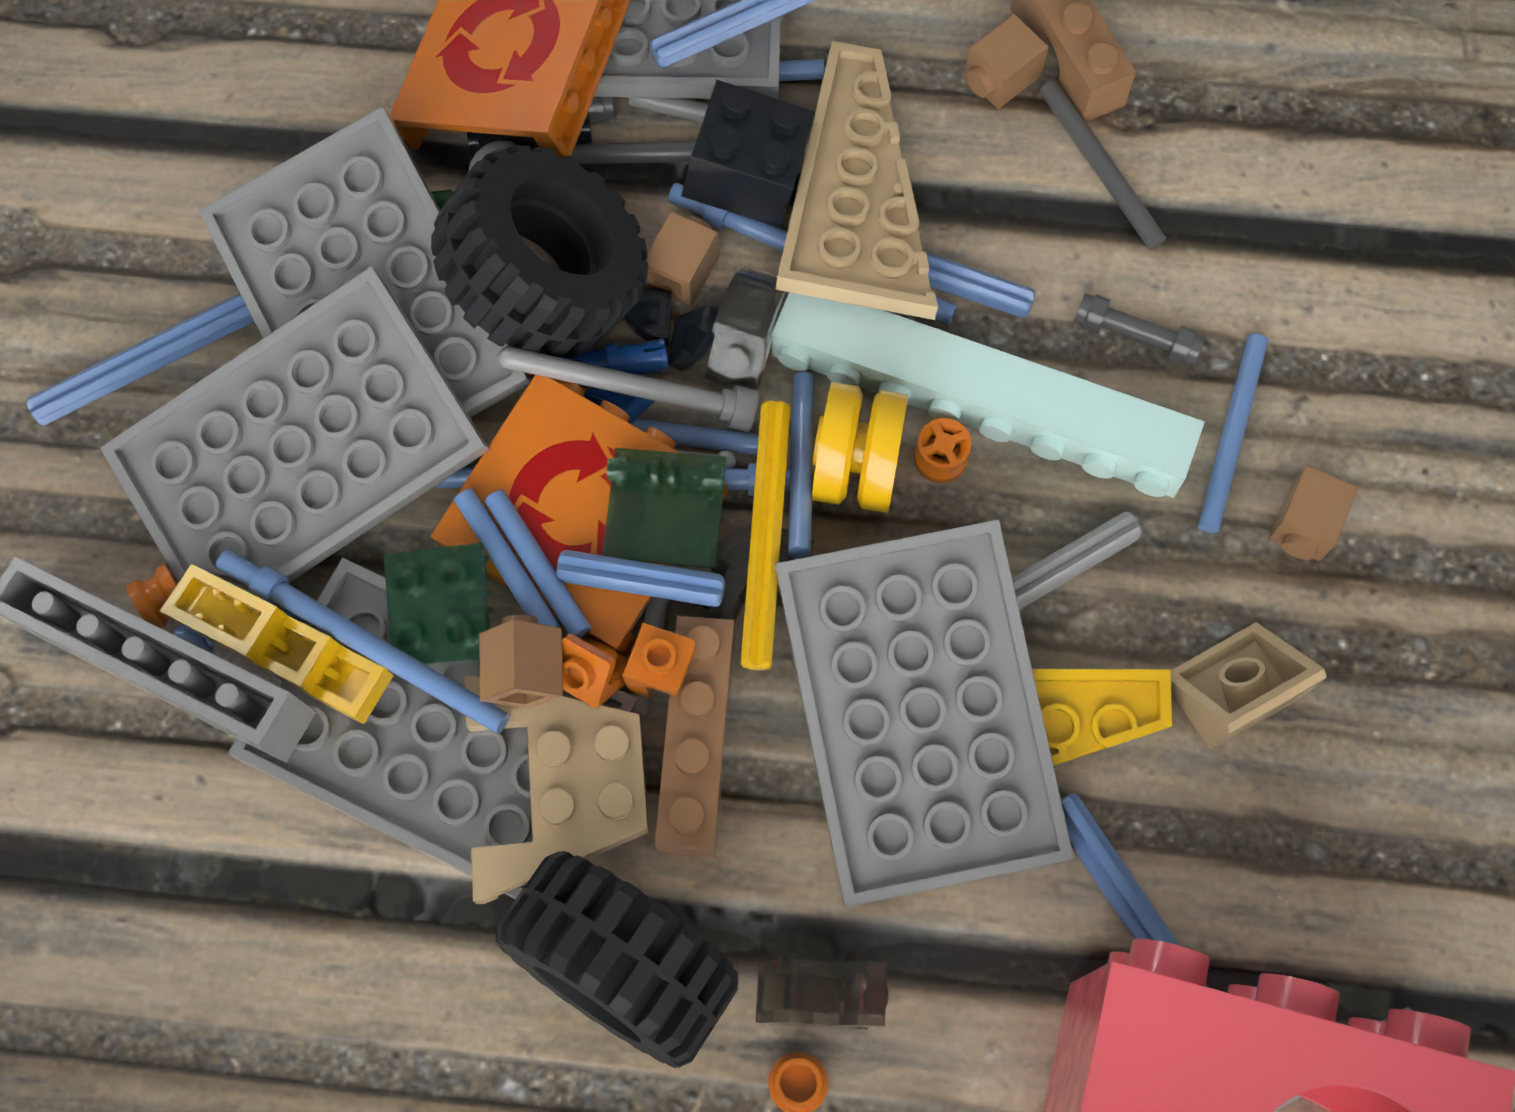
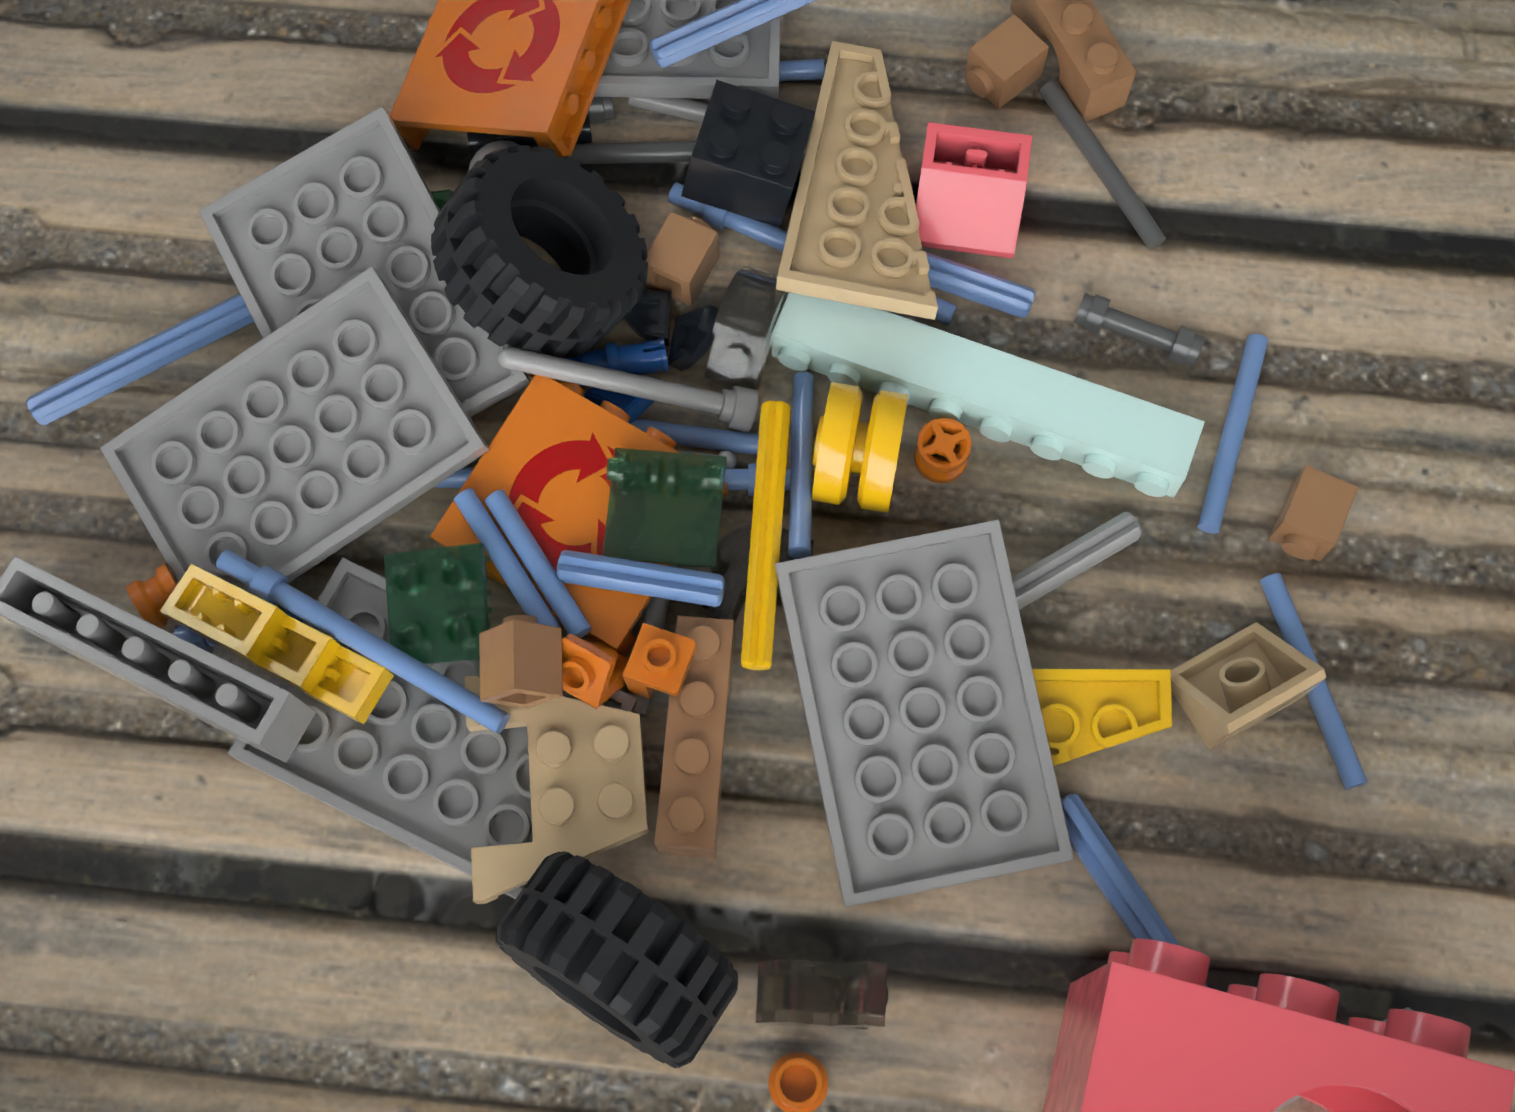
(972, 189): none -> coral slope
(1319, 697): none -> medium blue bar

